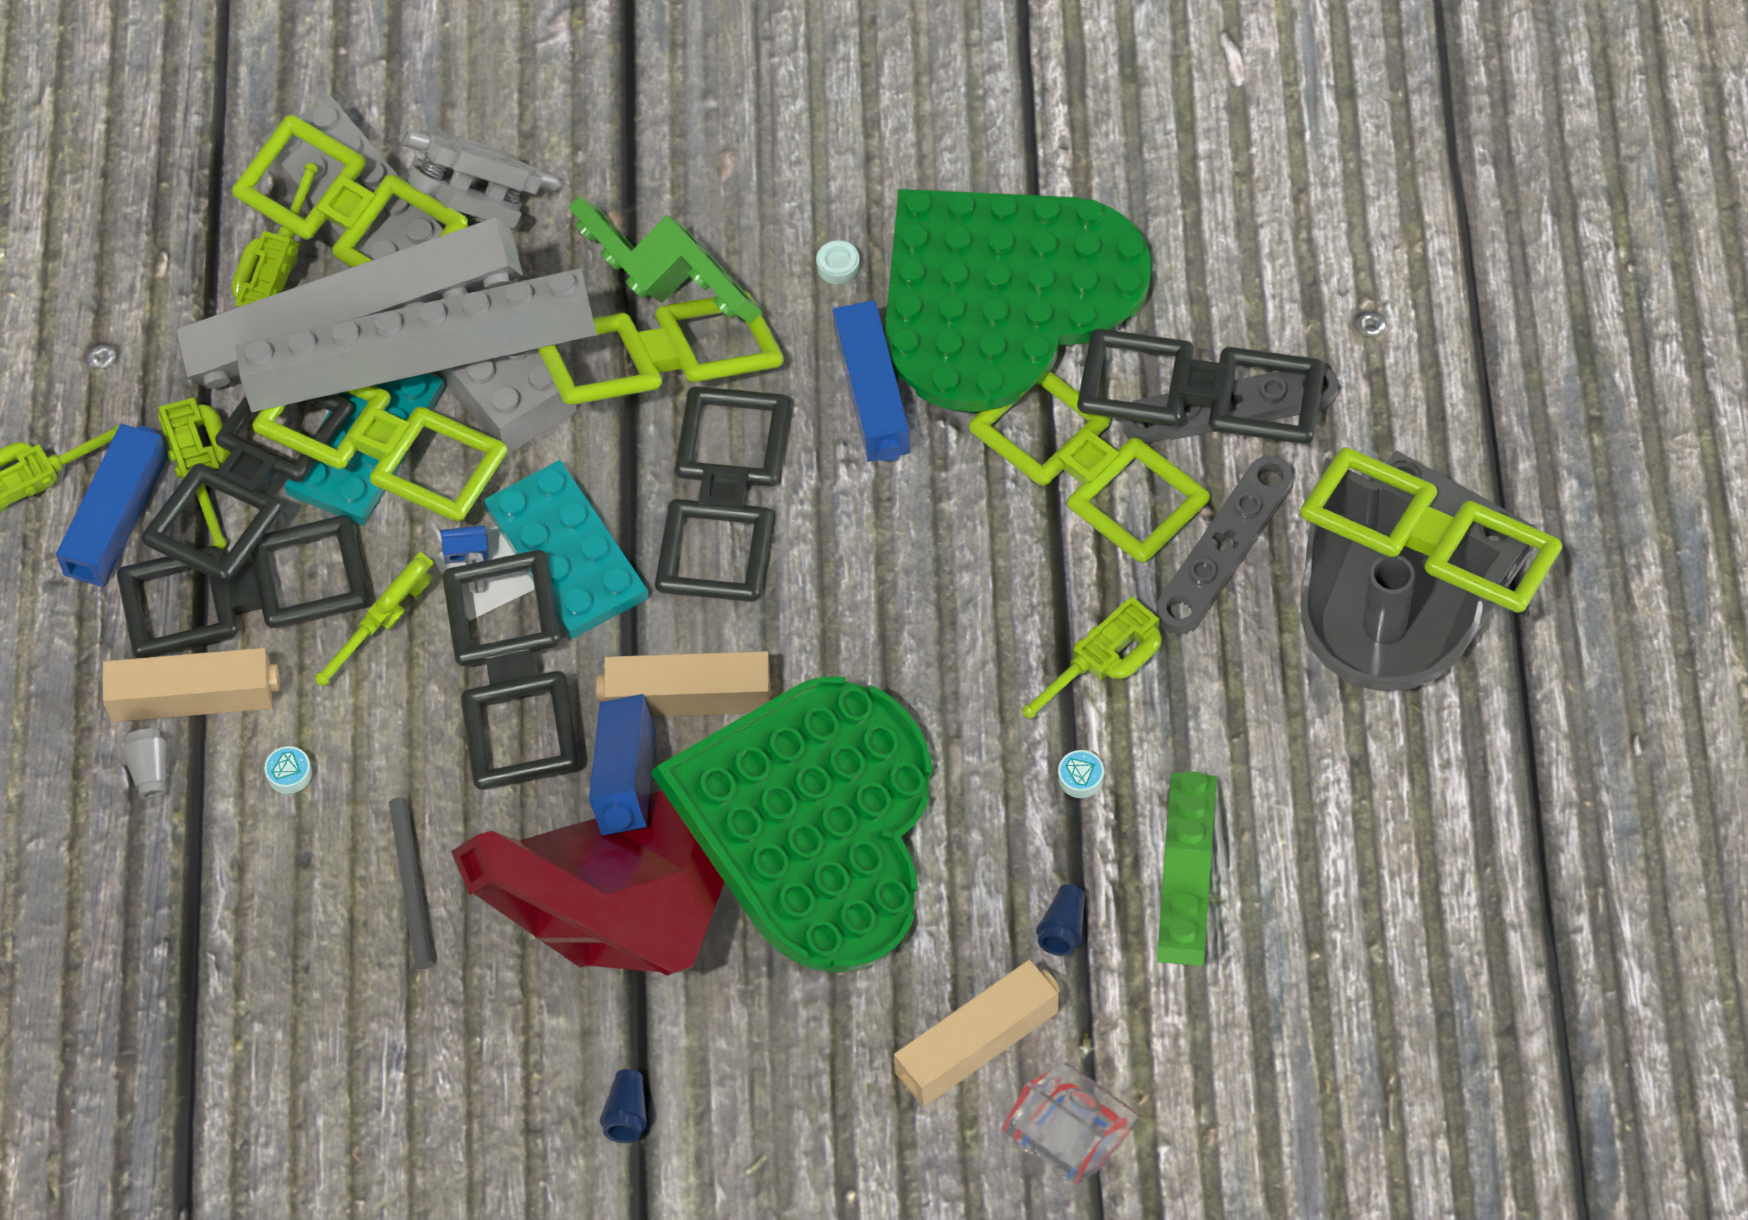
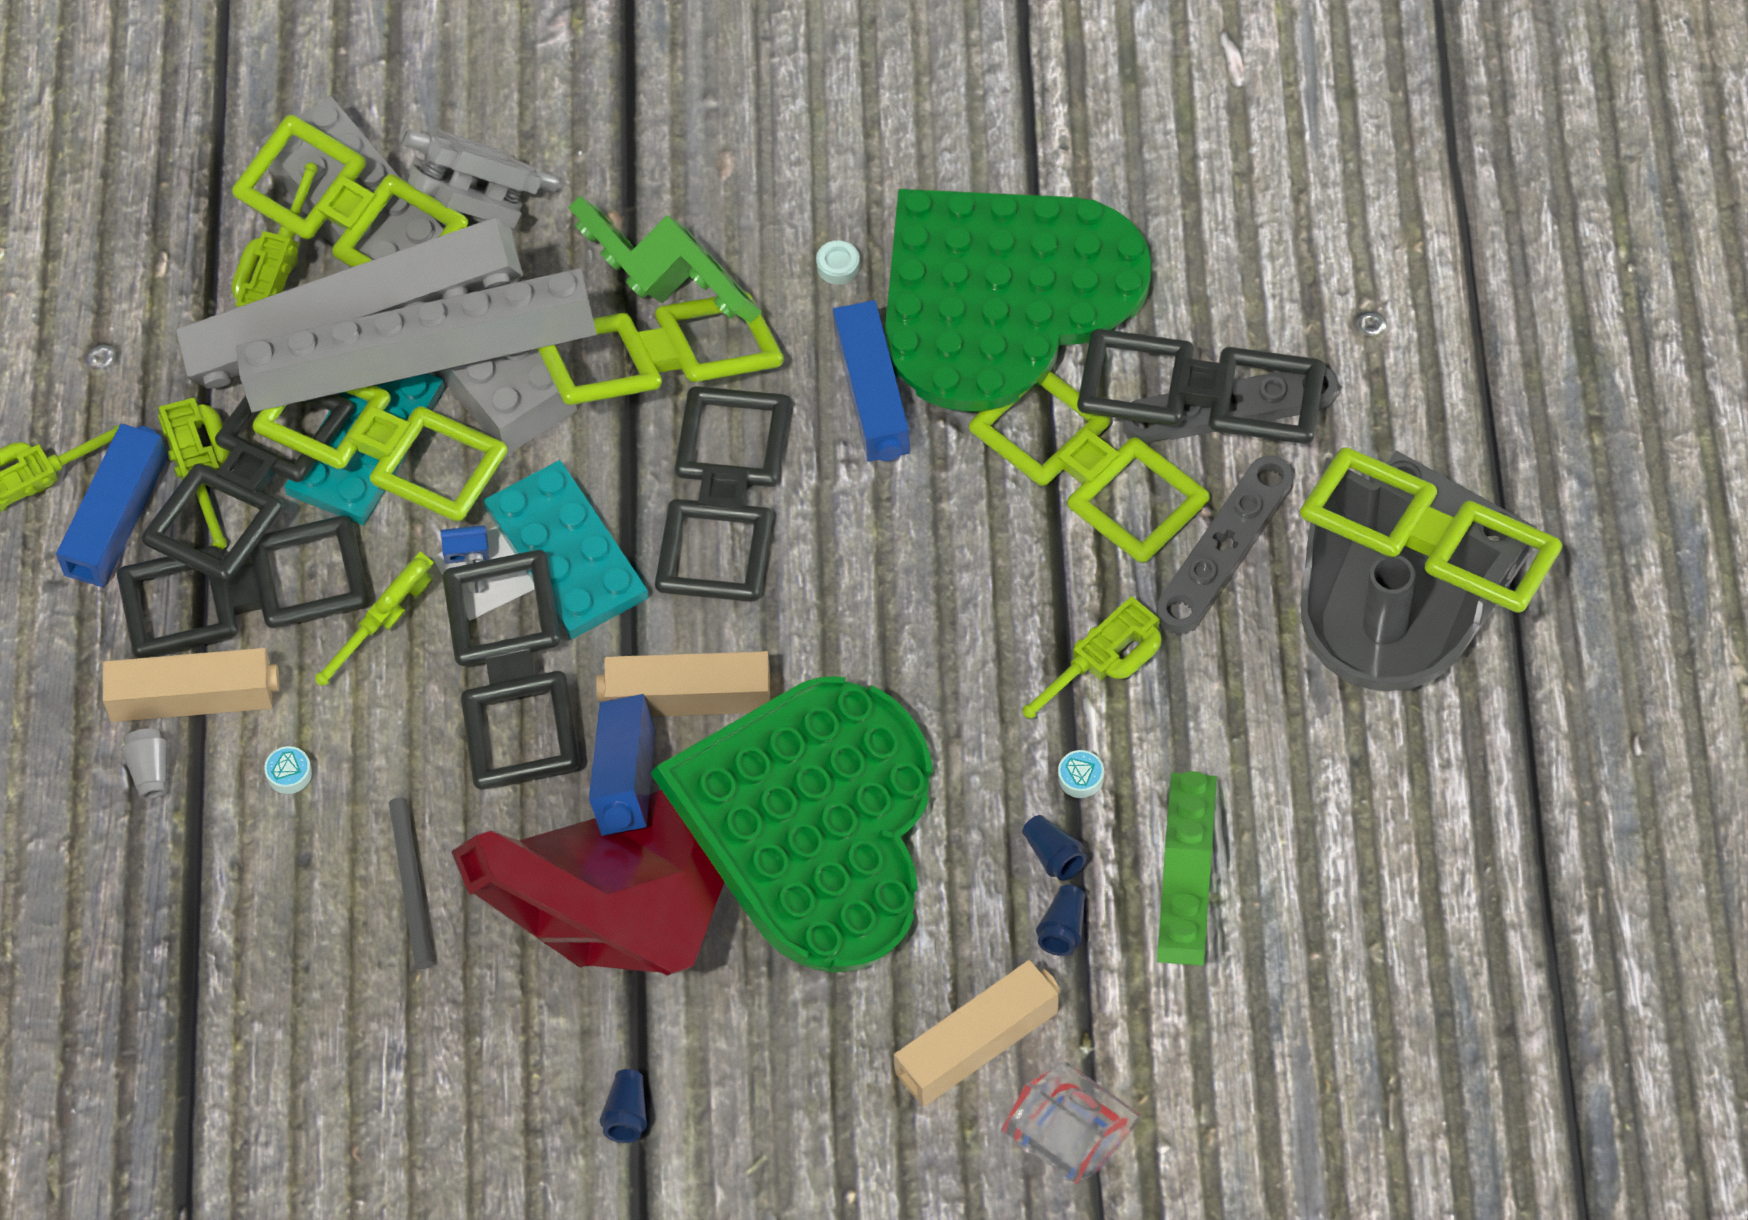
(1056, 850): none -> dark blue cone

